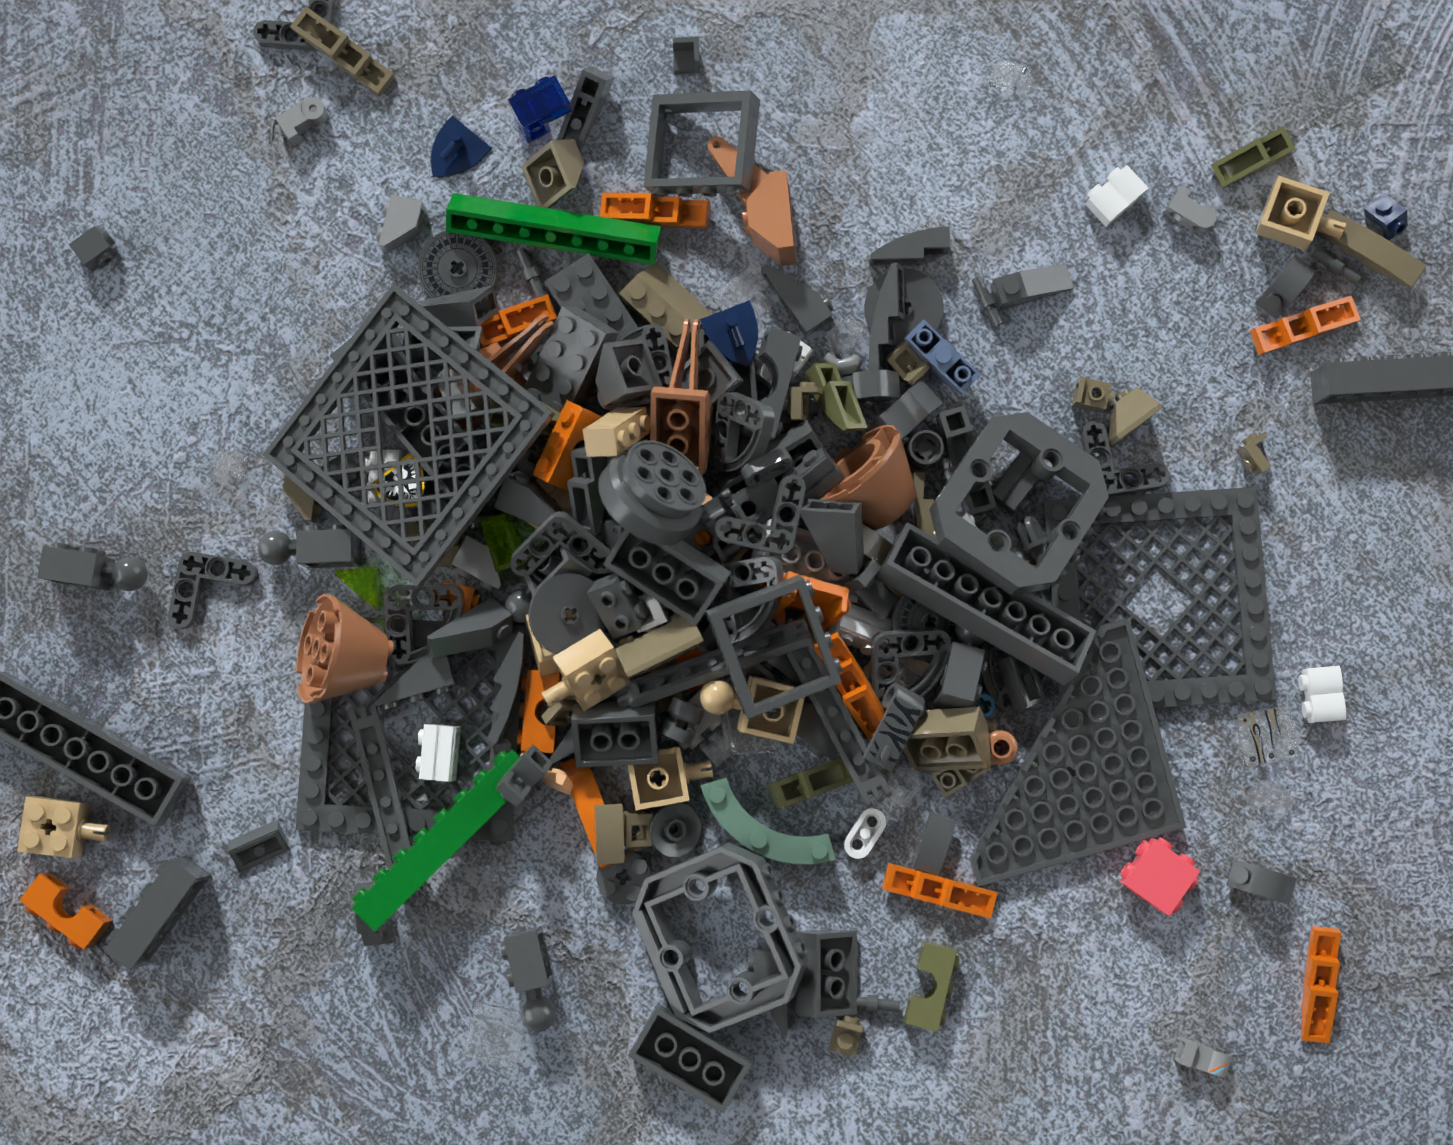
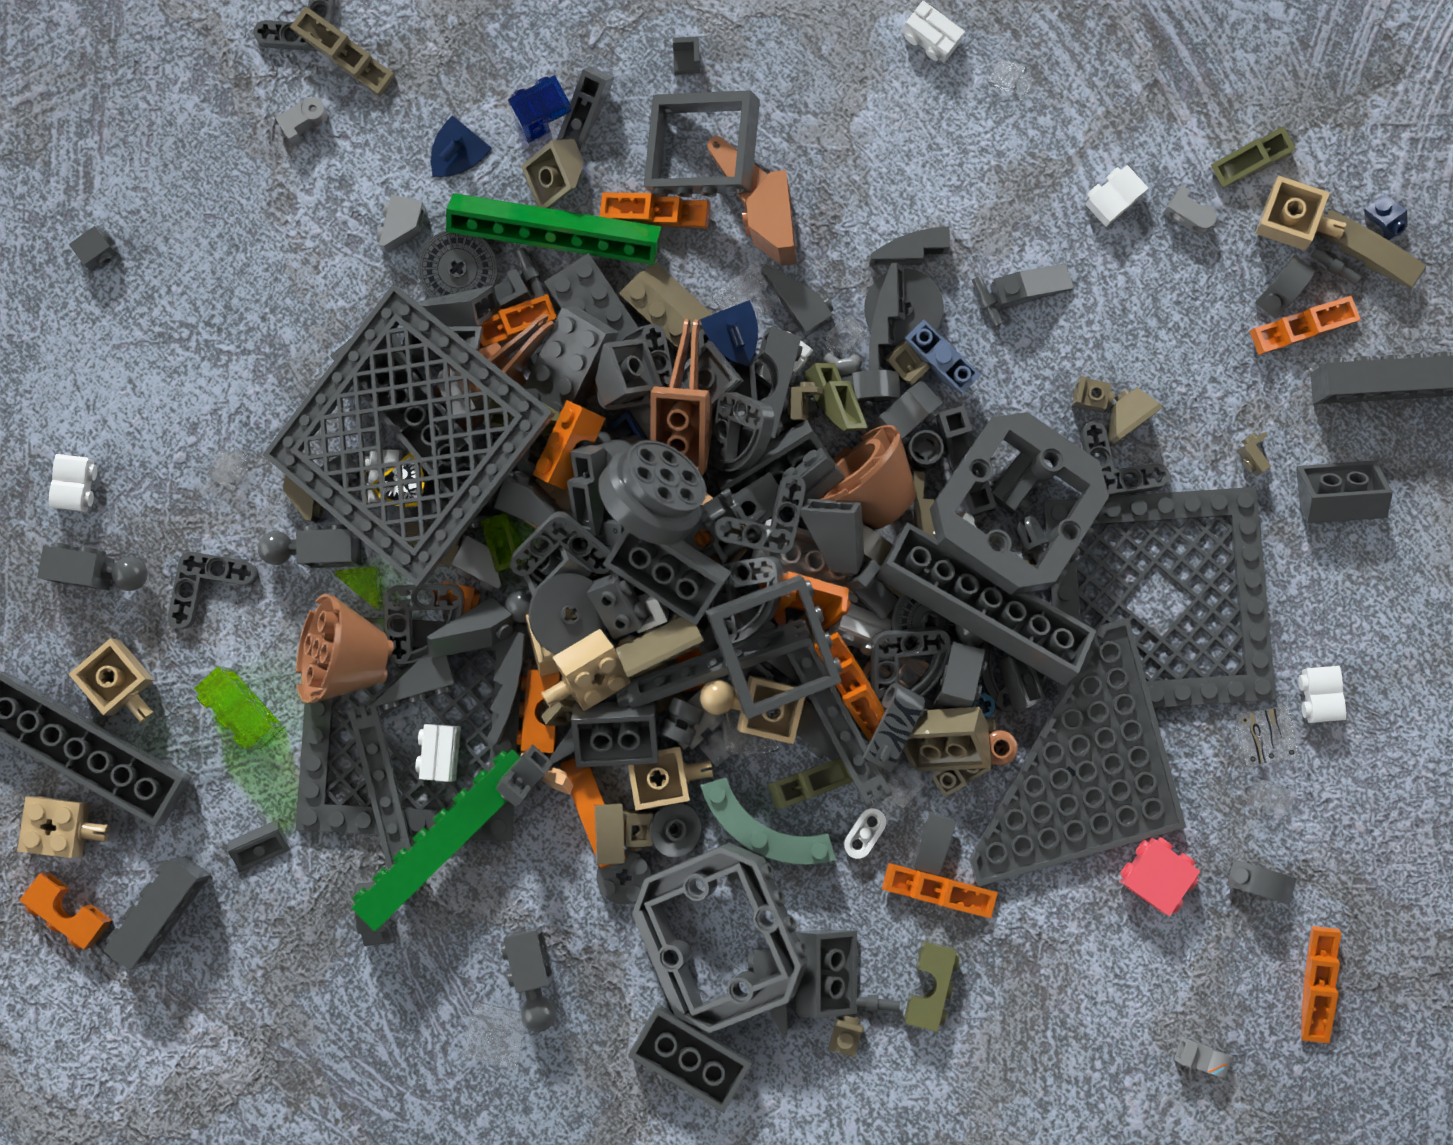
(72, 483): none -> white brick
(129, 680): none -> tan brick
(238, 708): none -> clear neon green brick
(511, 290): none -> dark grey panel
(616, 431): tan brick -> none
(767, 467): dark grey beam -> none
(933, 32): none -> white brick
(1343, 492): none -> dark grey slope

